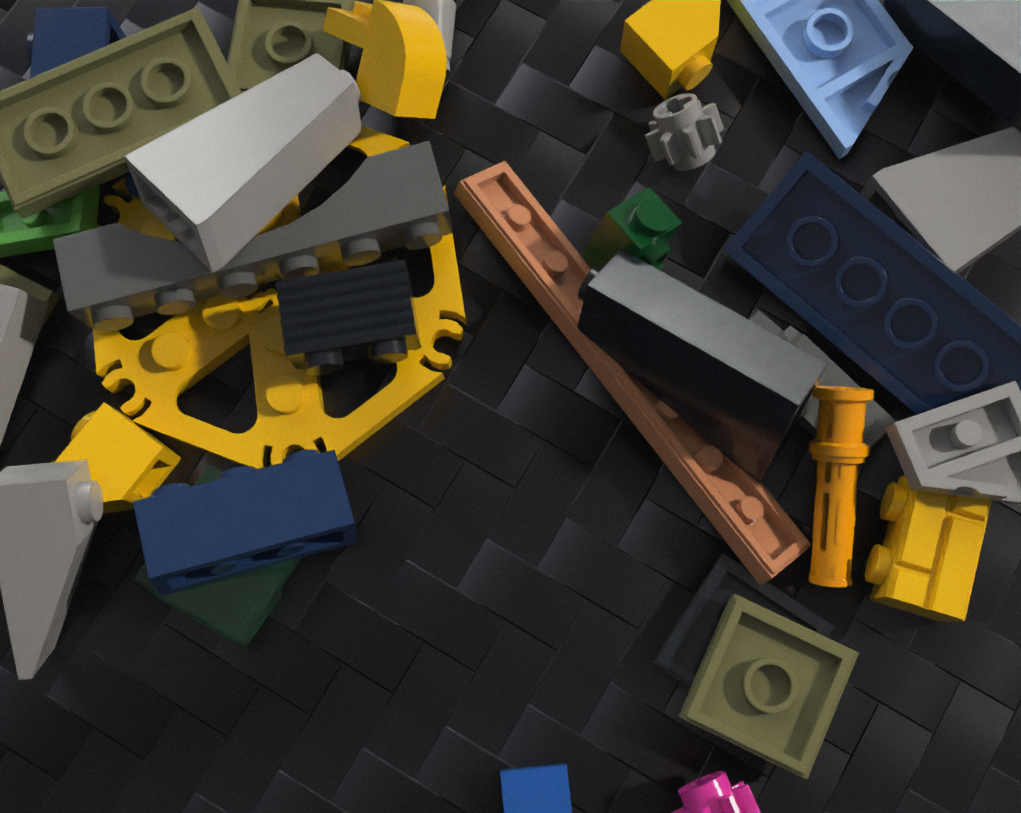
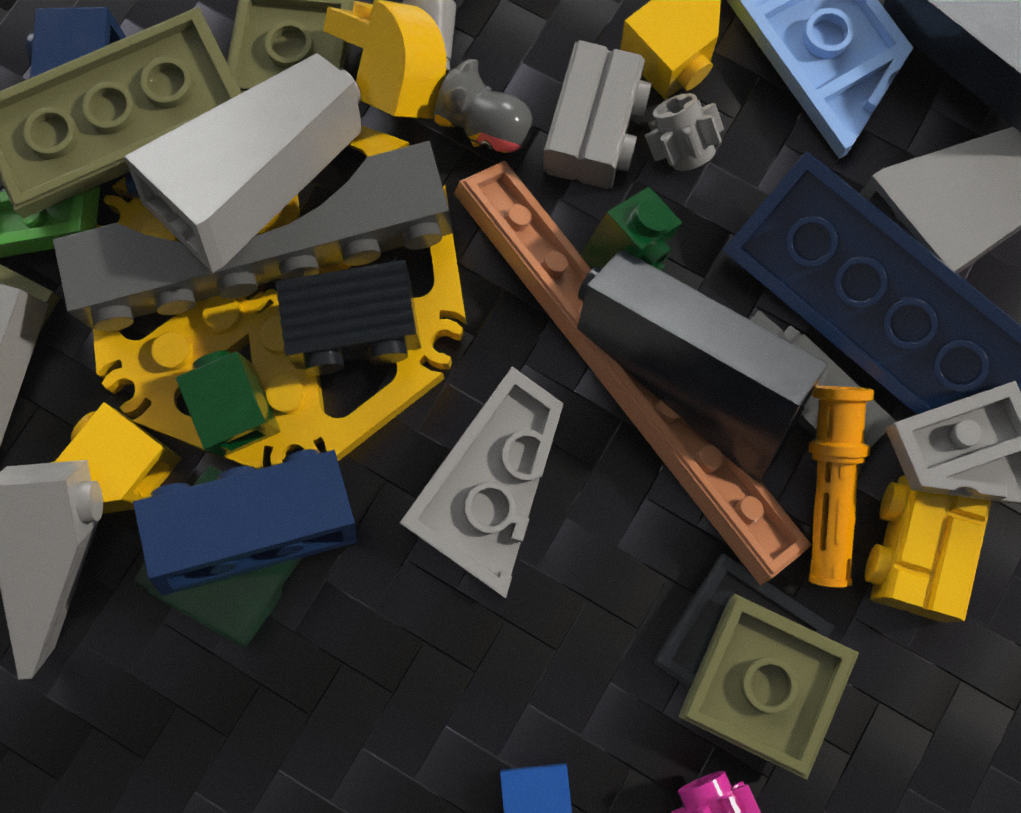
(227, 403): none -> dark green brick
(486, 115): none -> dark grey animal
(486, 485): none -> light grey wing
(594, 114): none -> light grey brick

